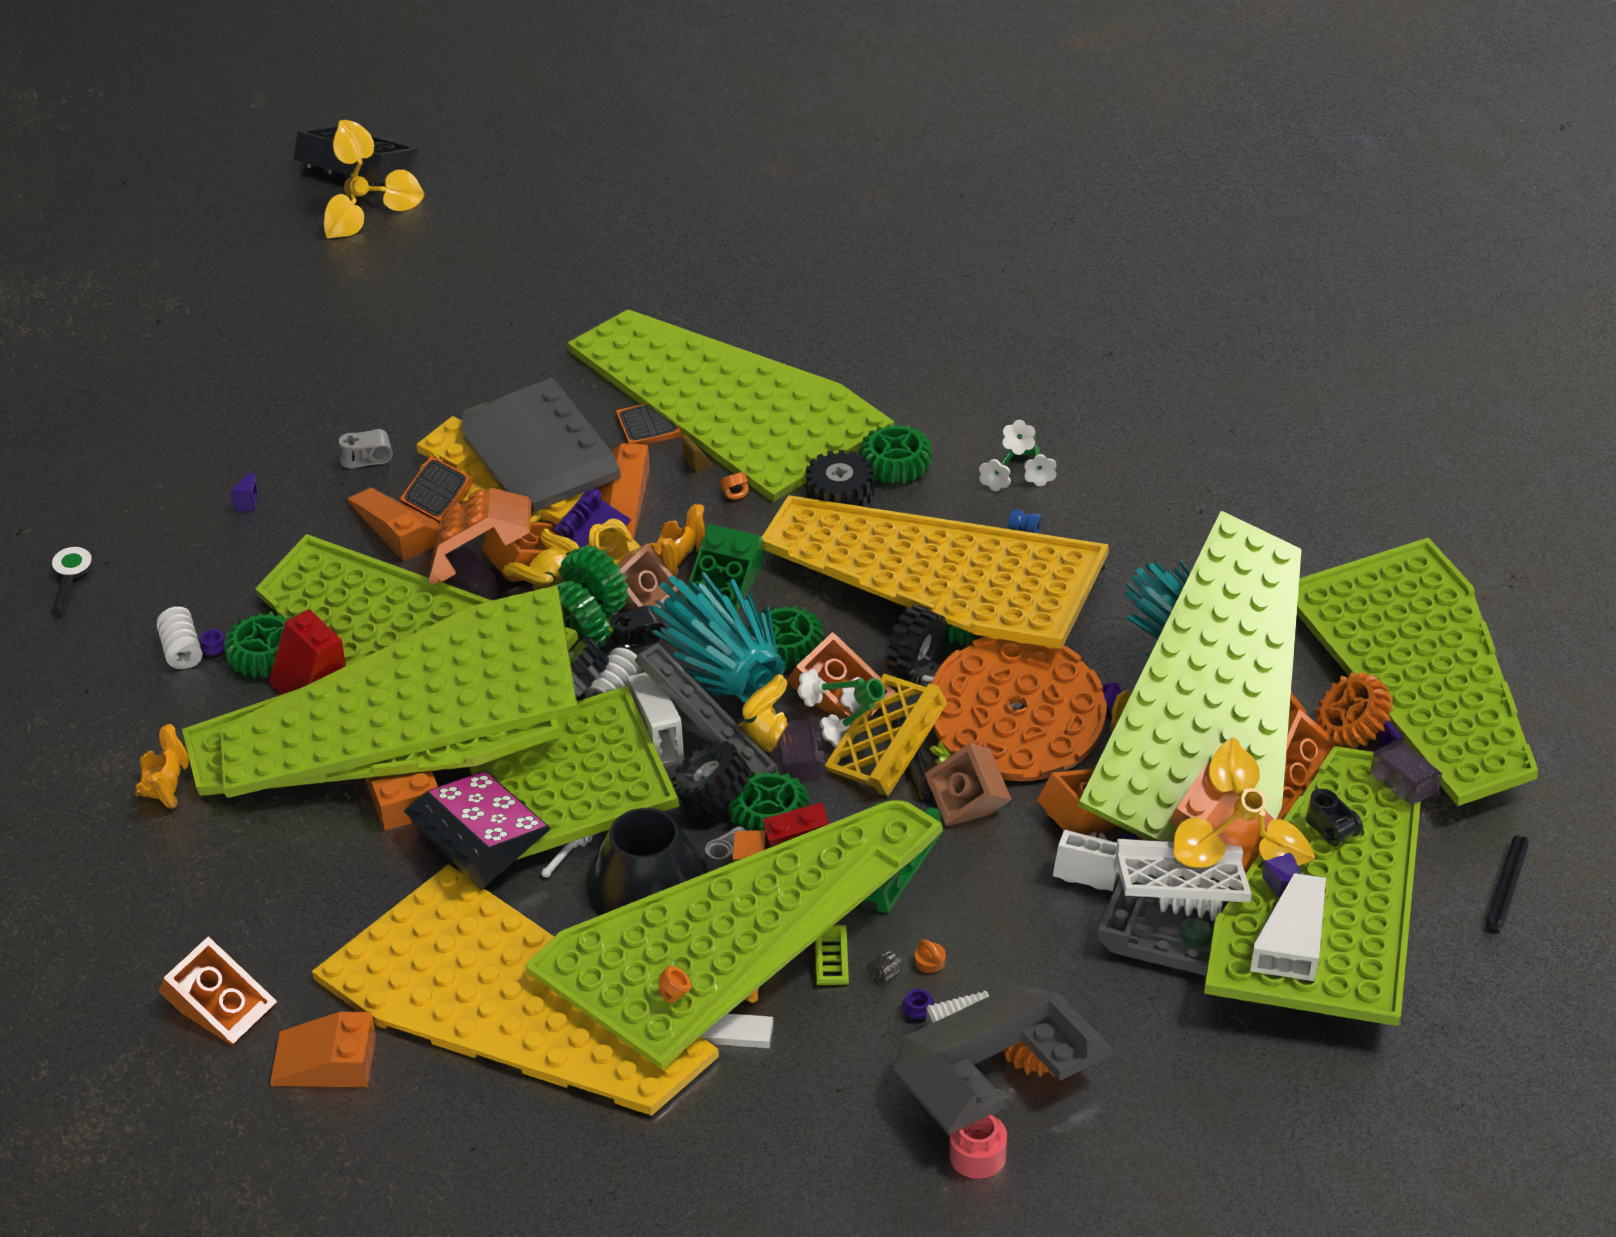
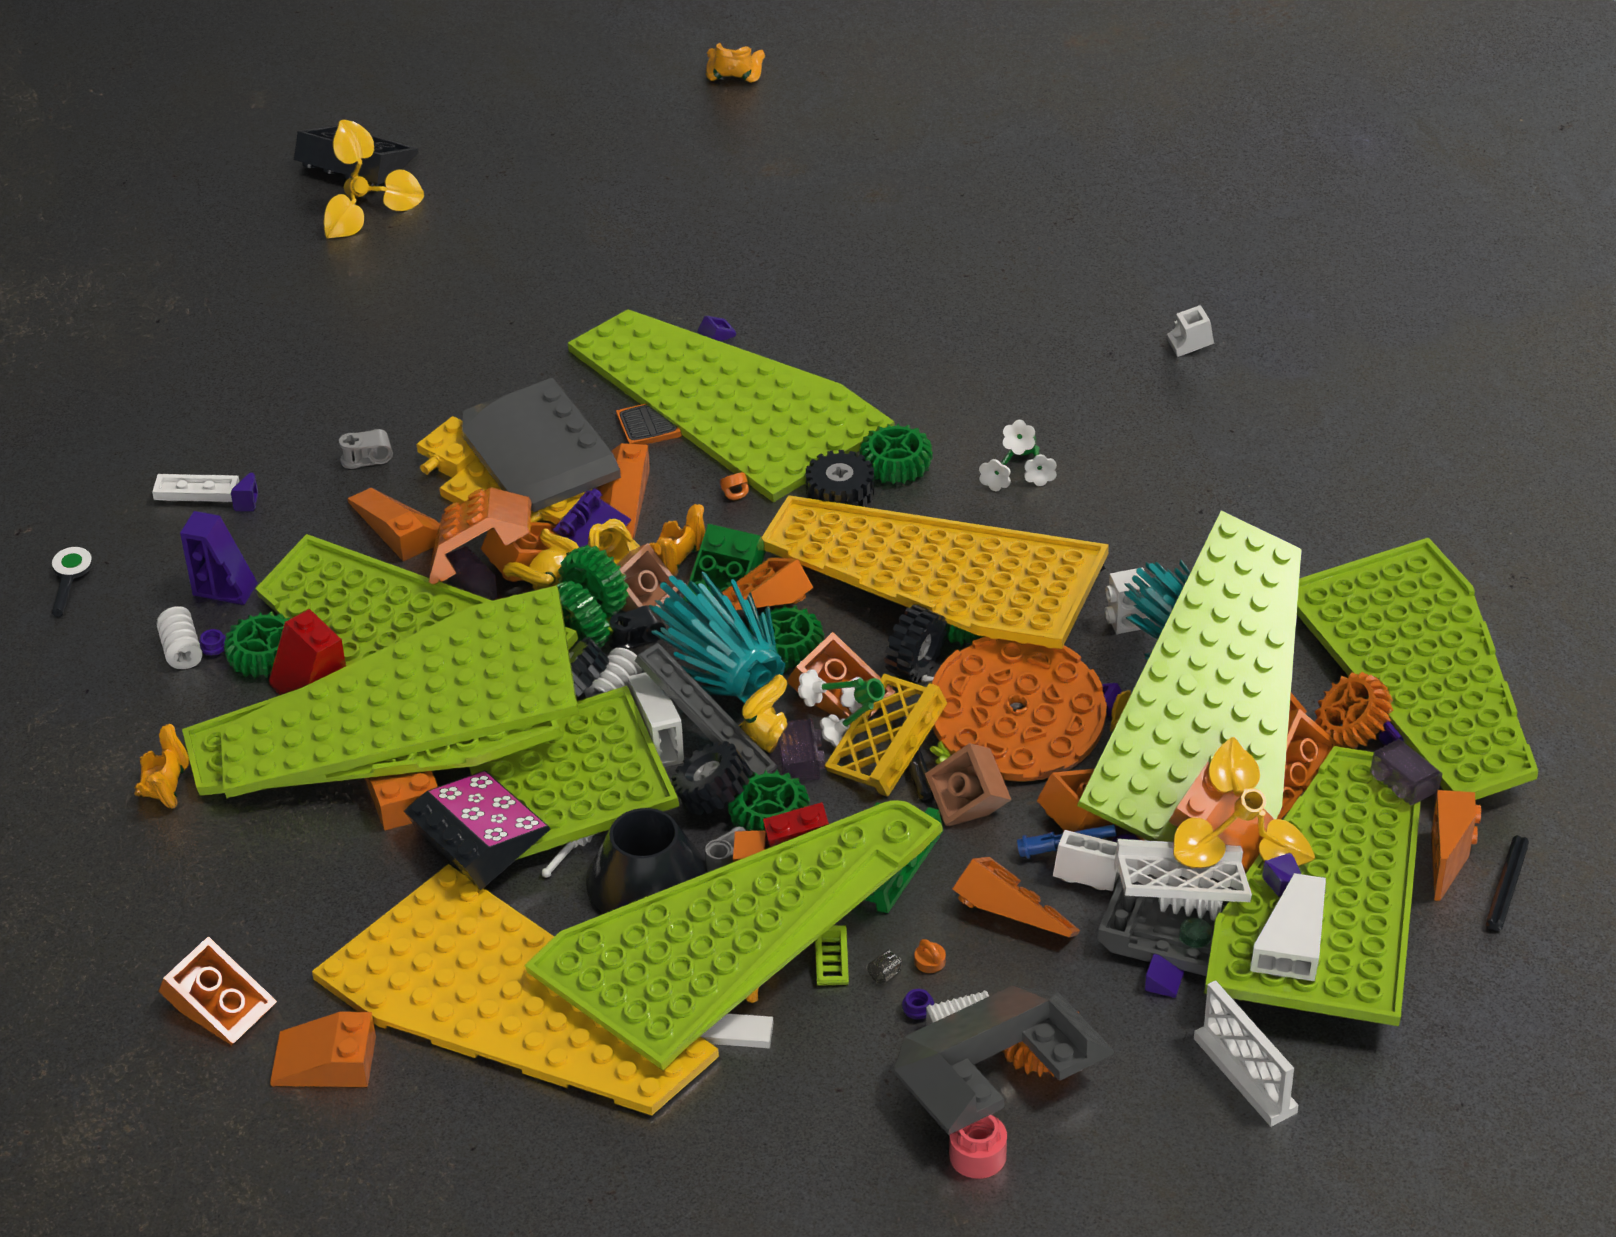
(194, 487): none -> white plate
(215, 561): none -> dark purple wedge
(436, 488): tile -> none
(673, 984): orange tile -> none
(694, 455): pearl gold slope -> none
(716, 328): none -> dark purple slope
(734, 63): none -> light orange hair
(773, 583): none -> orange slope
(997, 891): none -> orange wedge
(1023, 522): blue wheel -> none
(1049, 842): none -> blue pin
(1119, 604): none -> white brick
(1163, 977): none -> dark purple slope
(1191, 331): none -> white brick
(1246, 1057): none -> white fence
(1330, 817): black piece -> none
(1452, 836): none -> orange slope

